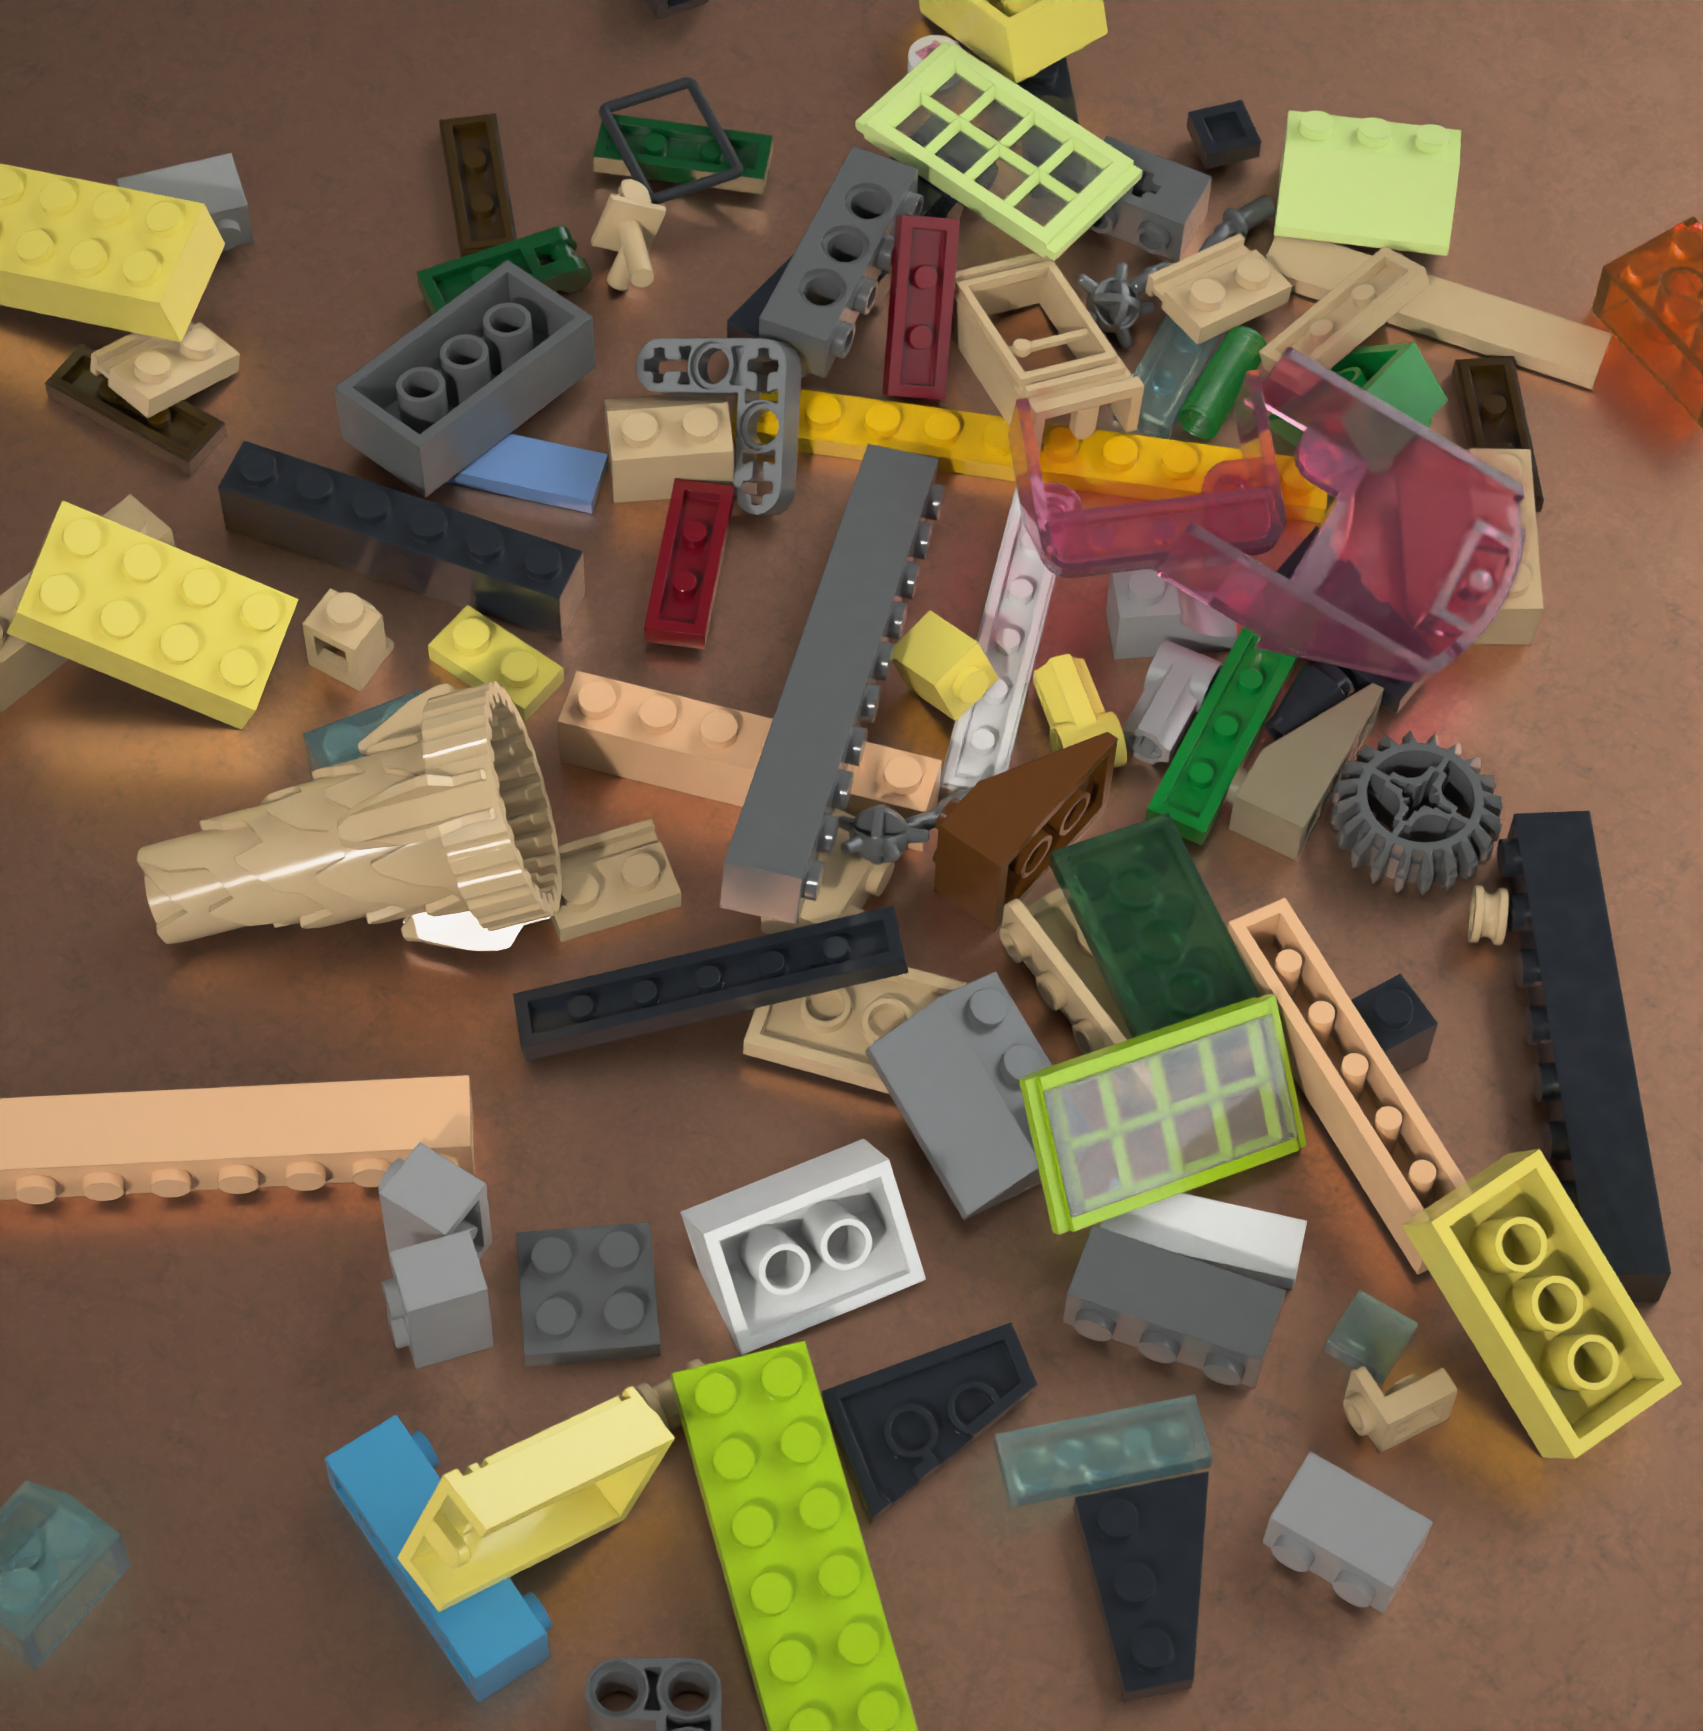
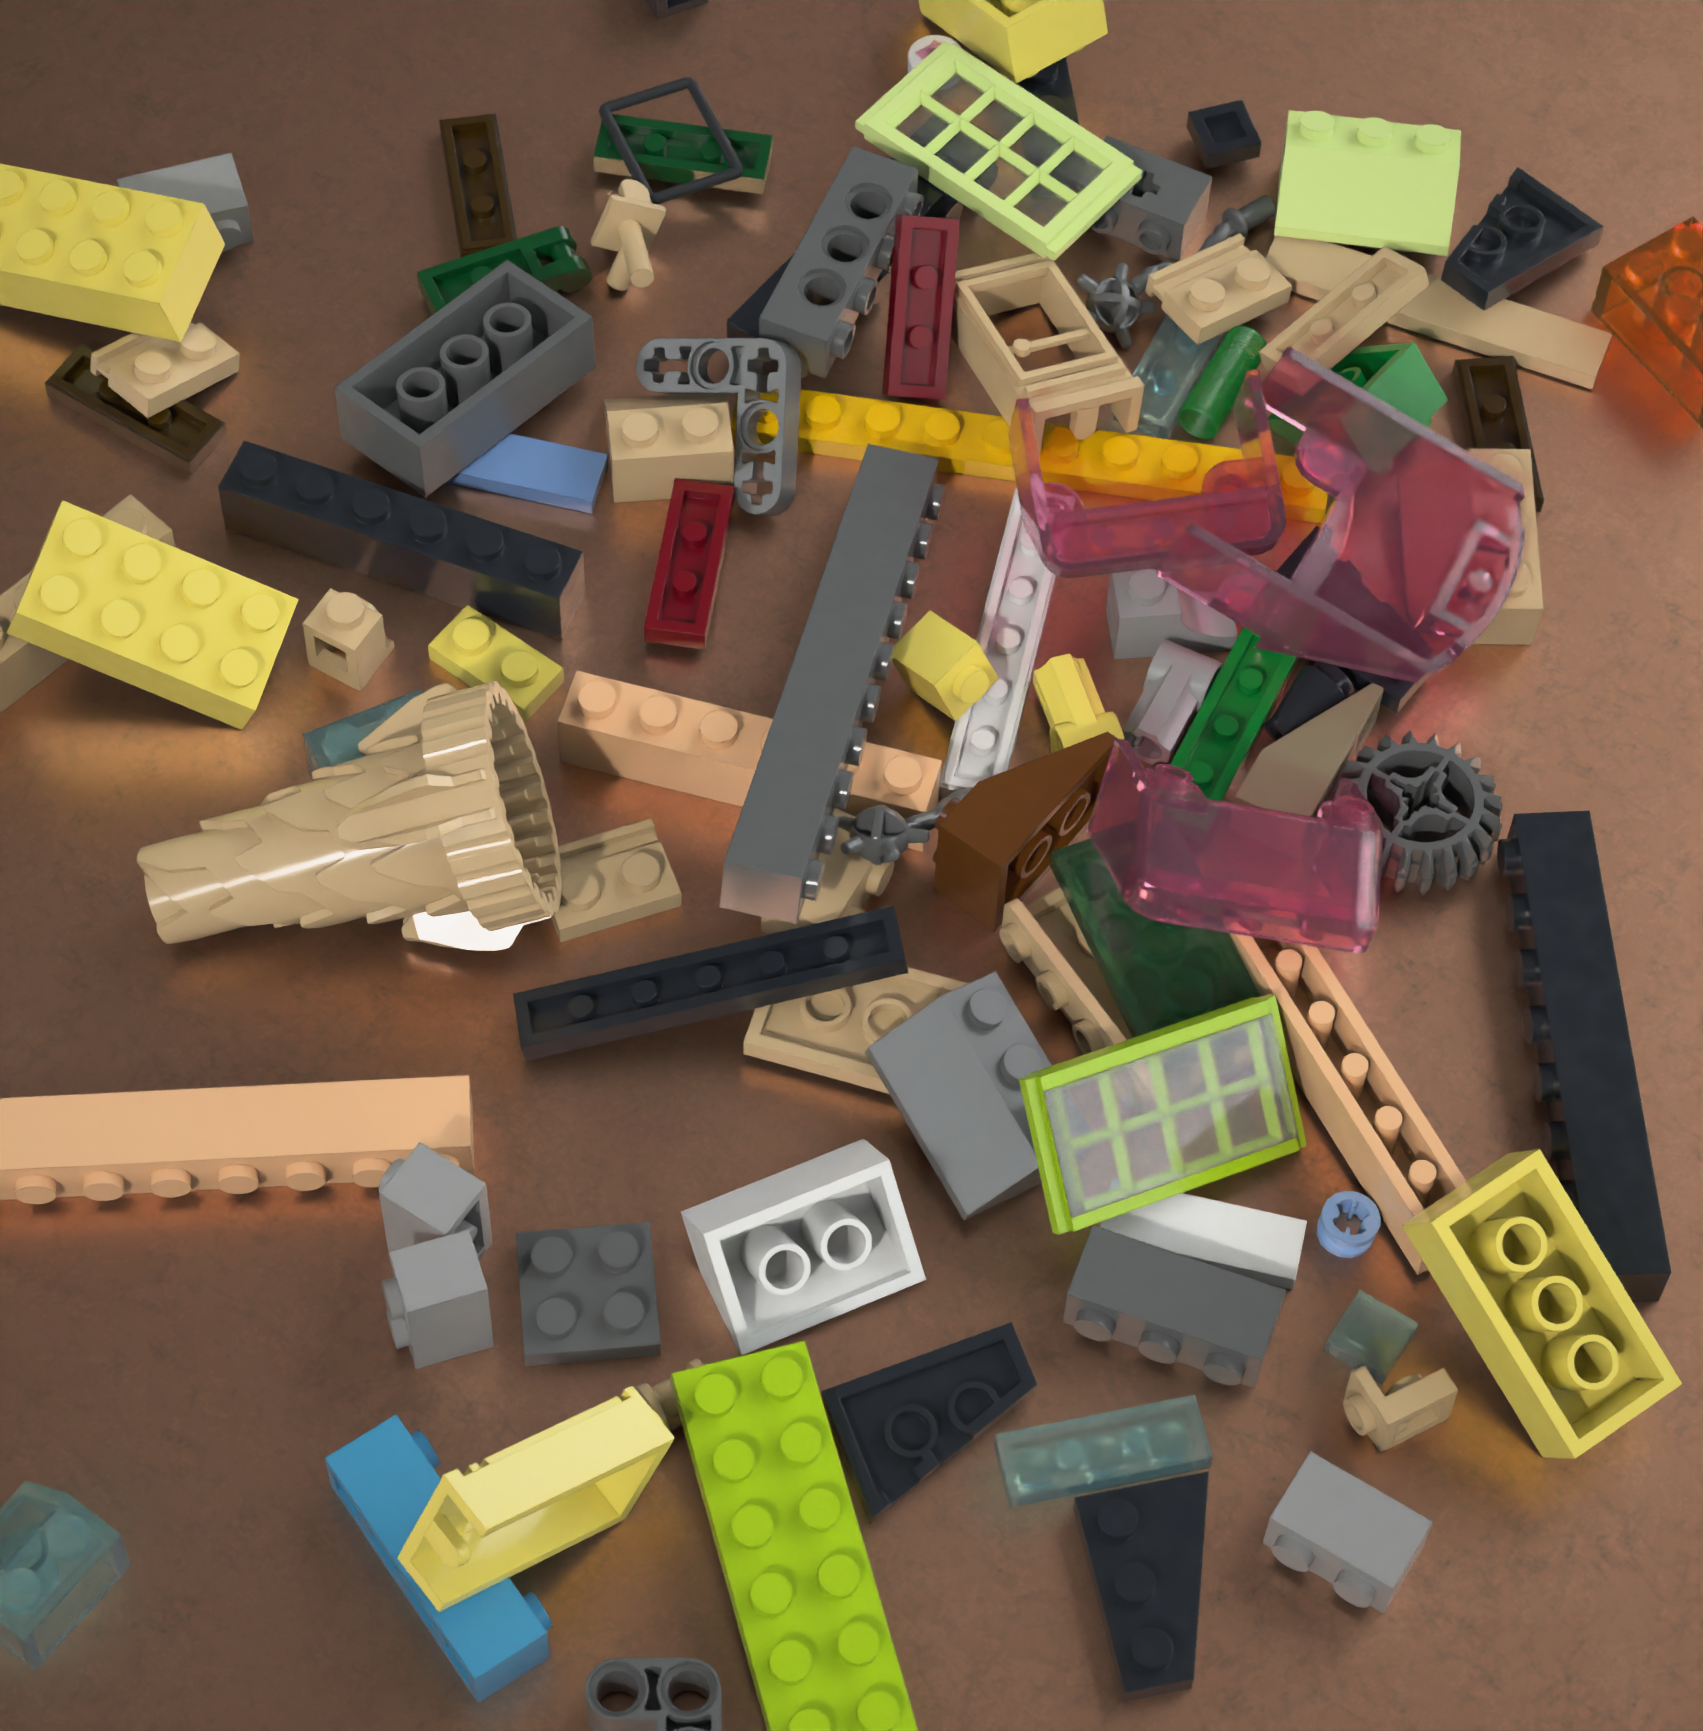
(1239, 863): none -> clear pink windscreen
(1343, 1243): none -> light blue bush
(1398, 1022): black brick -> none
(1488, 915): tan bush -> none
(1518, 242): none -> black wing

